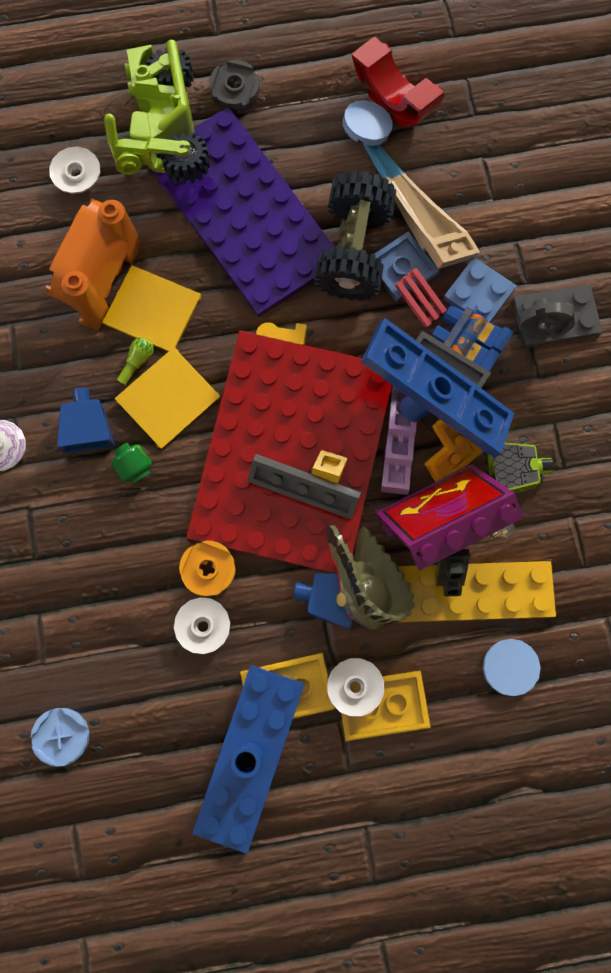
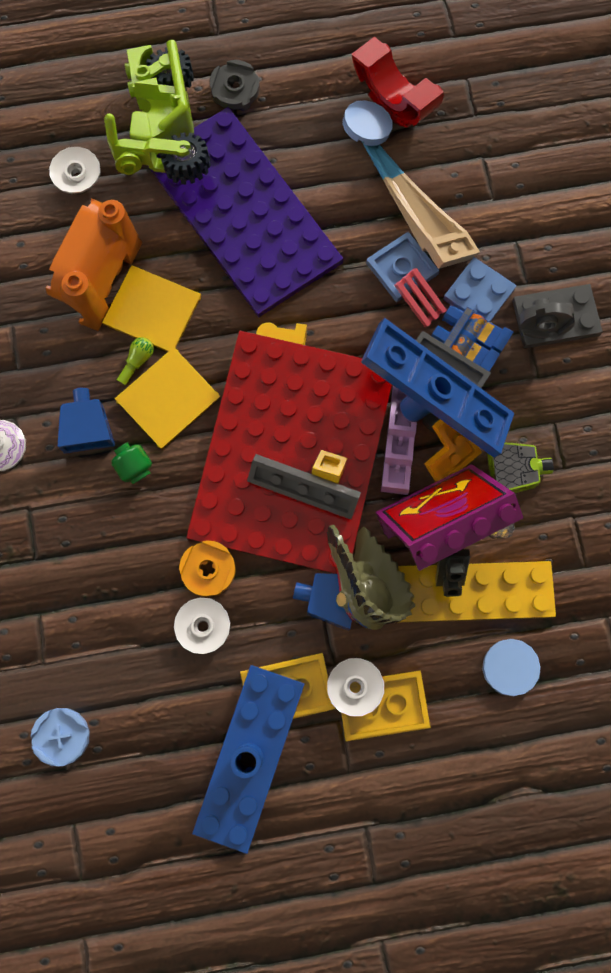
(360, 203): black plate -> none

